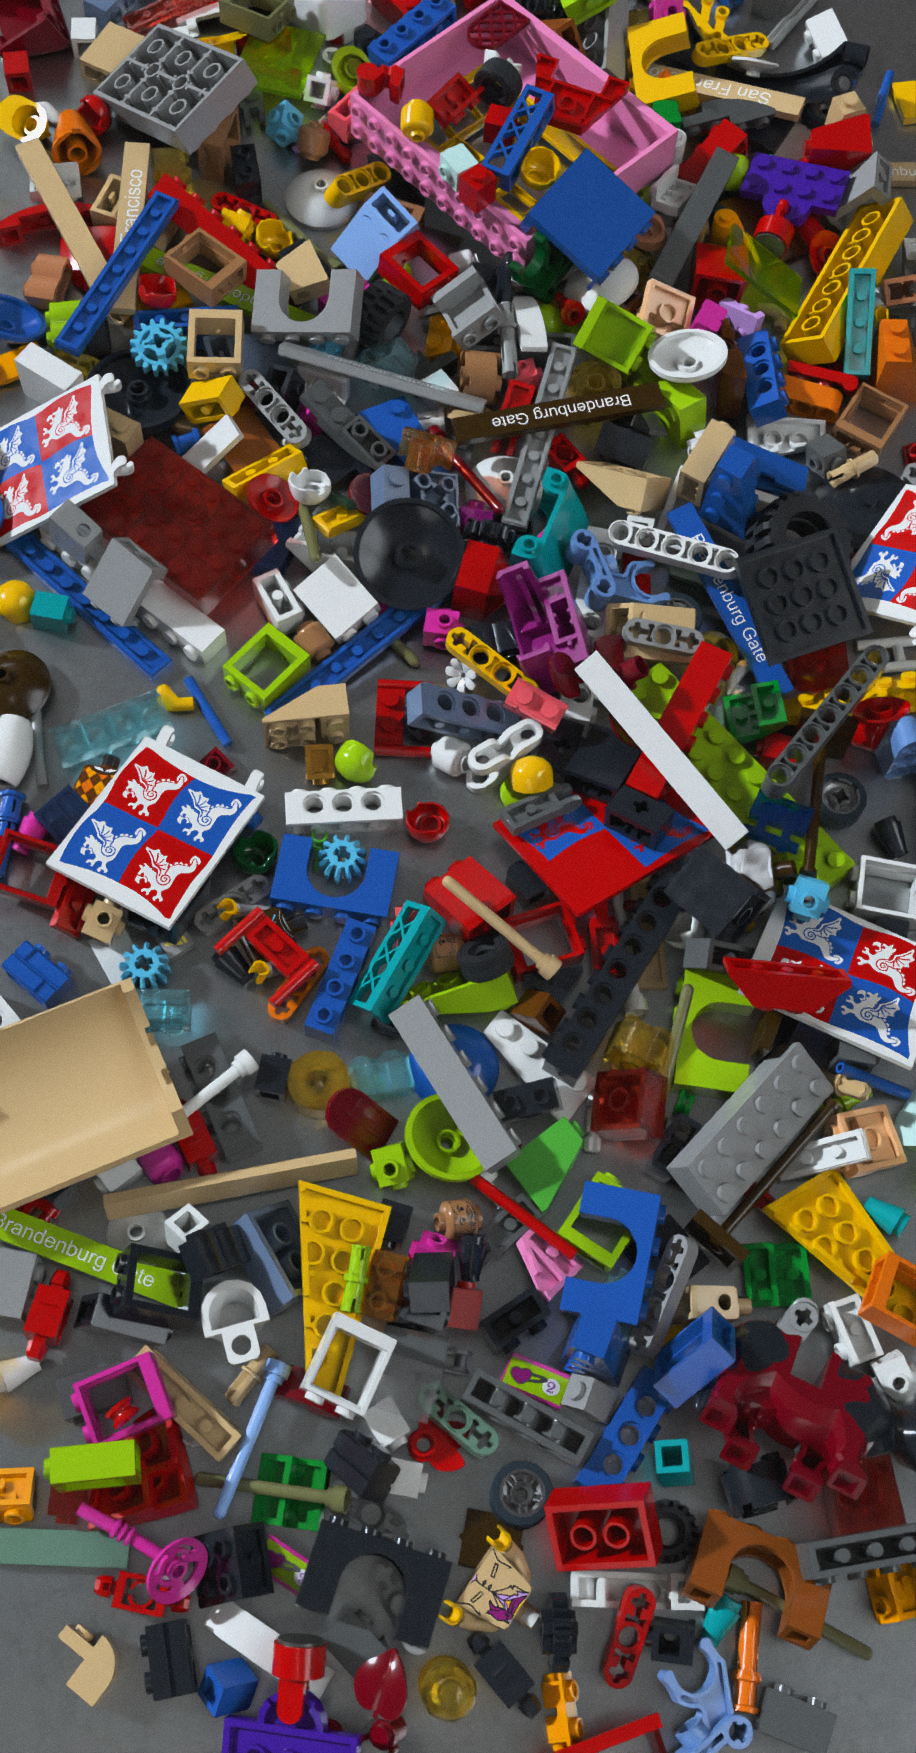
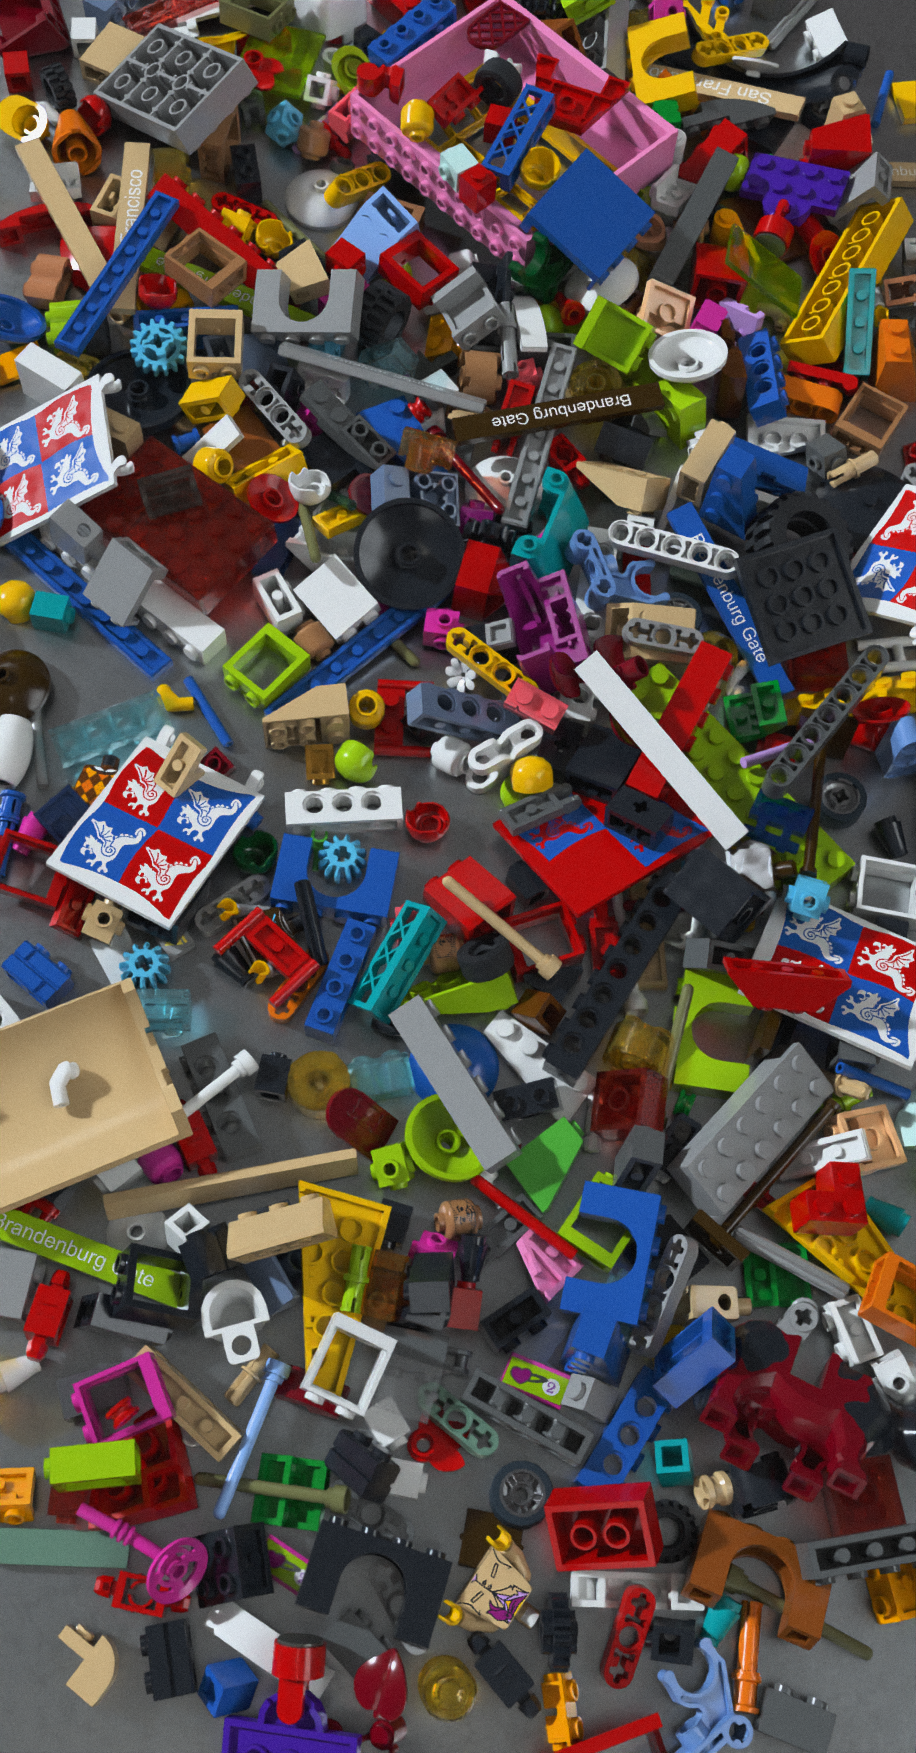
(58, 87): none -> black tyre
(59, 1080): none -> white arm
(169, 491): none -> clear smoke hinge
(181, 765): none -> tan slope
(214, 463): none -> yellow head
(263, 69): none -> red plate
(281, 1229): none -> tan slope
(311, 921): none -> black axle
(341, 165): none -> dark grey tile
(345, 256): none -> red brick
(363, 703): none -> yellow head
(420, 409): none -> red bush
(500, 634): none -> light grey tile
(639, 1158): none -> dark grey brick
(713, 1490): none -> tan wheel
(763, 756): none -> lavender bar
(791, 1262): none -> light grey axle
(835, 1205): none -> red brick

